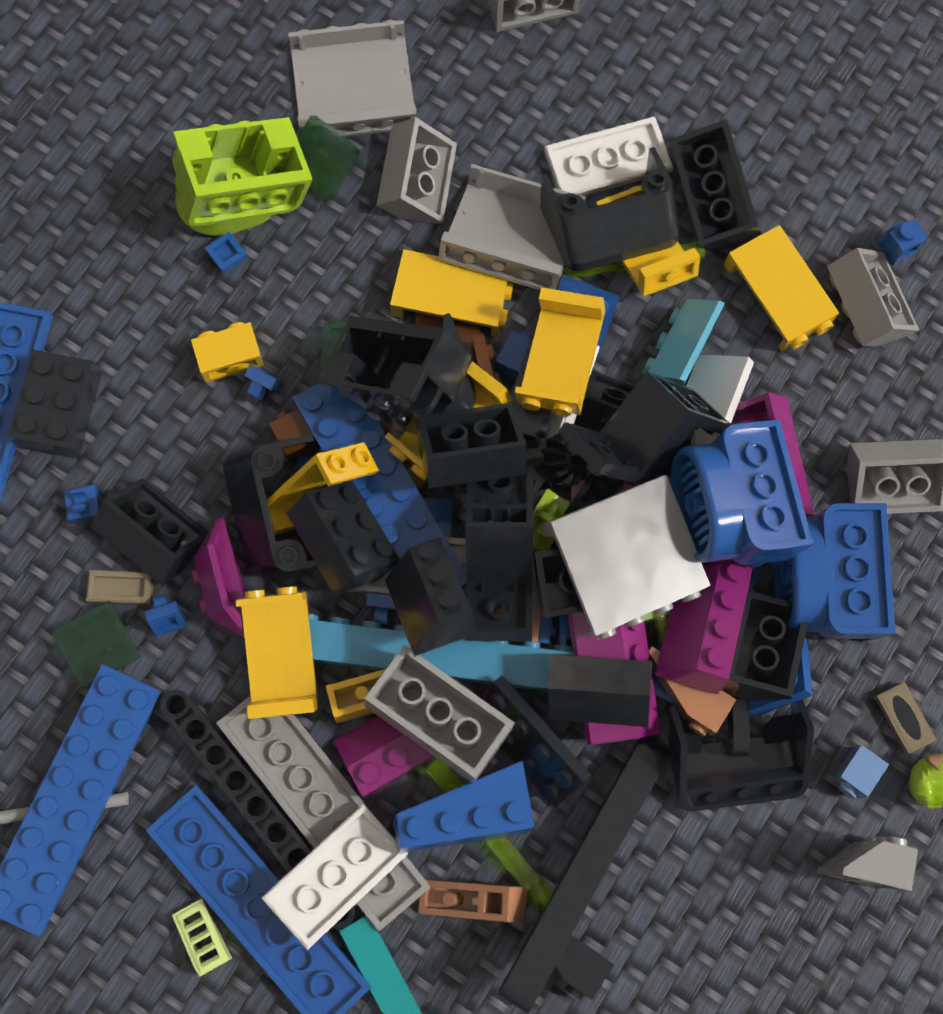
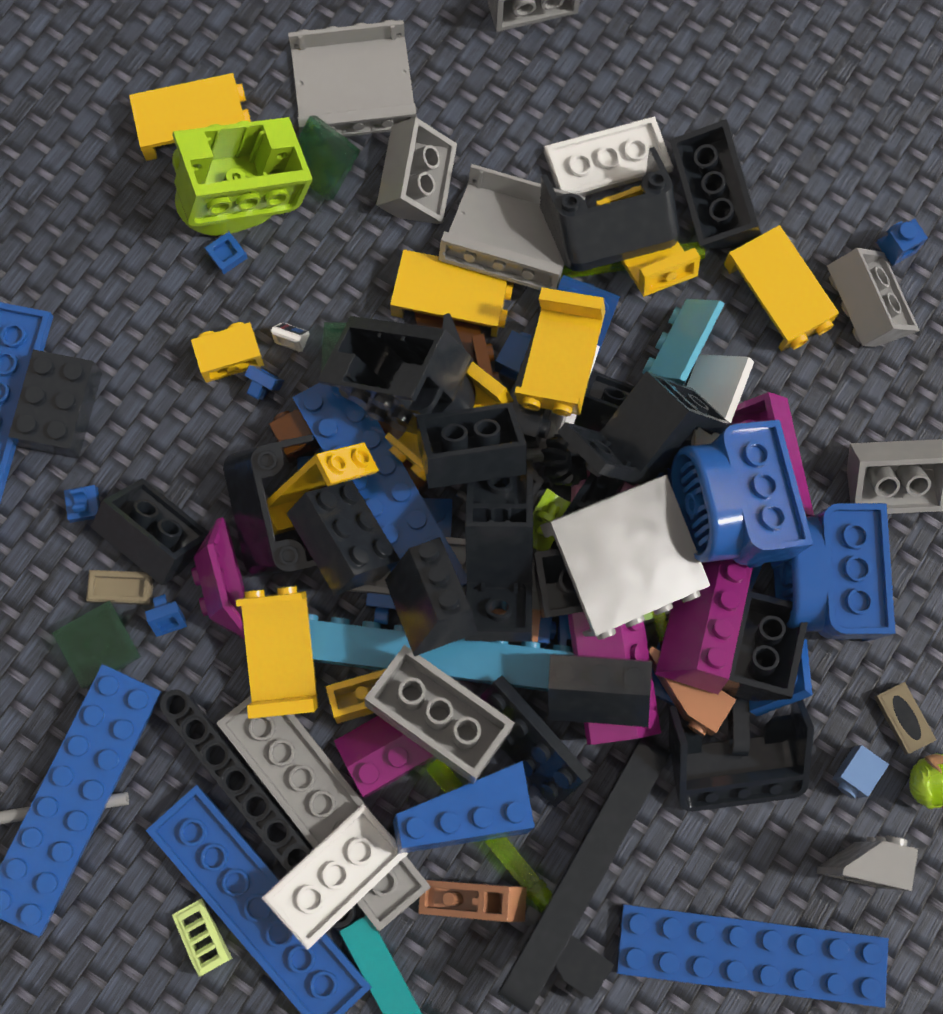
(185, 108): none -> yellow panel
(290, 336): none -> white slope
(752, 955): none -> blue plate

